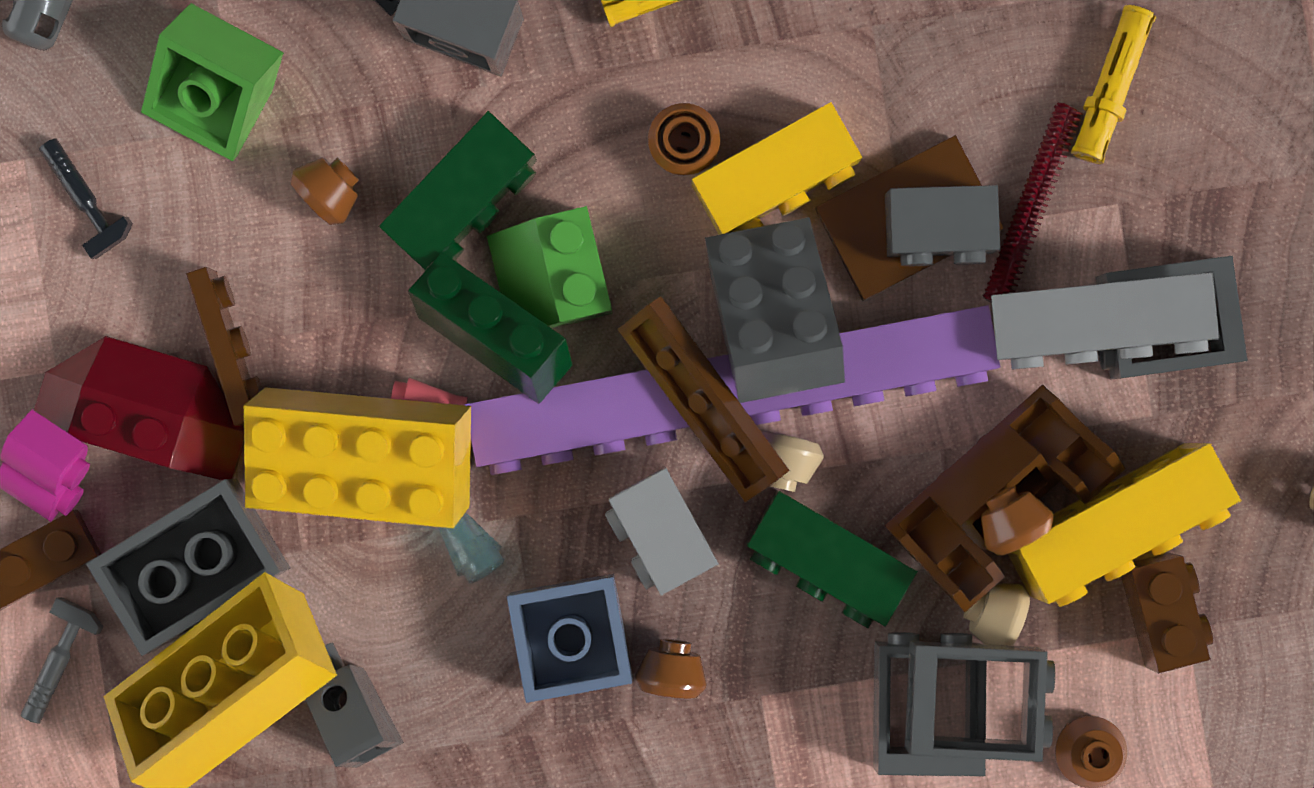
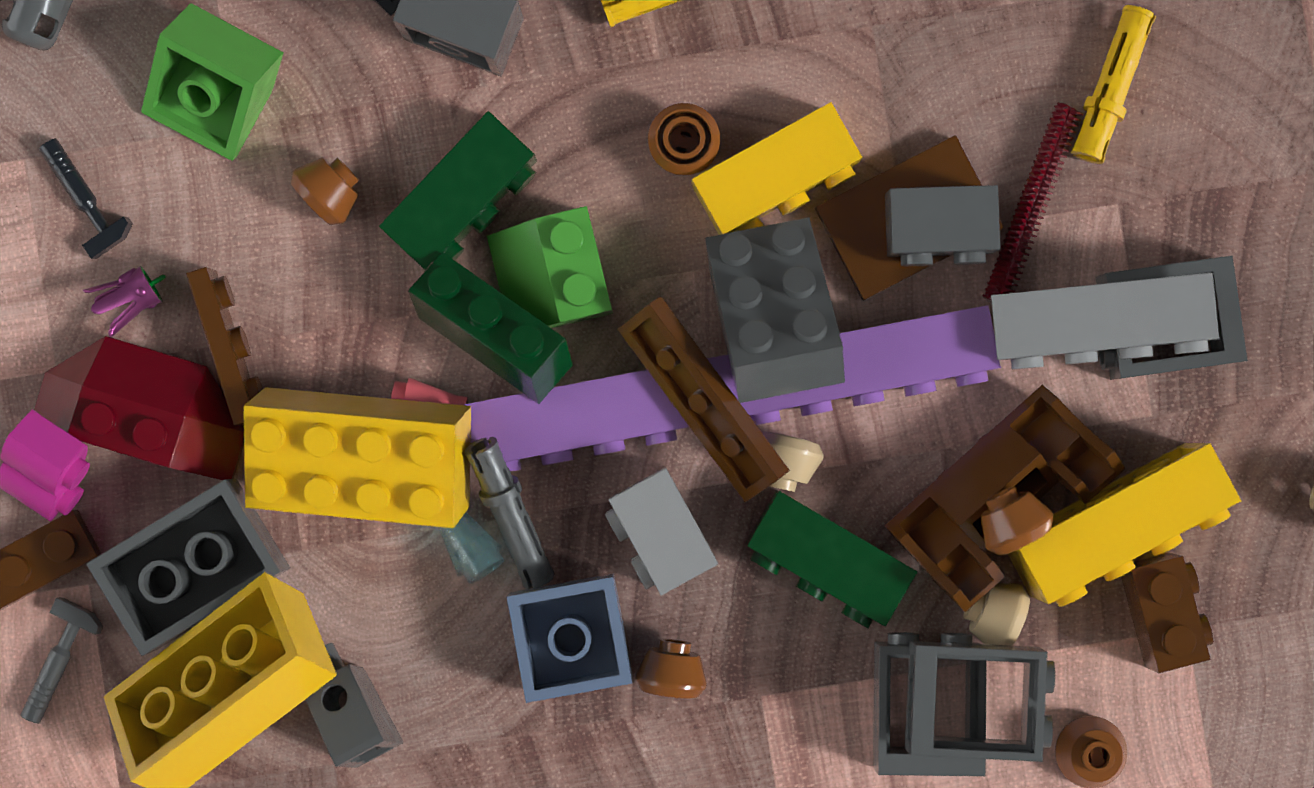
(132, 286): none -> flat silver piece
(502, 495): none -> dark grey pin

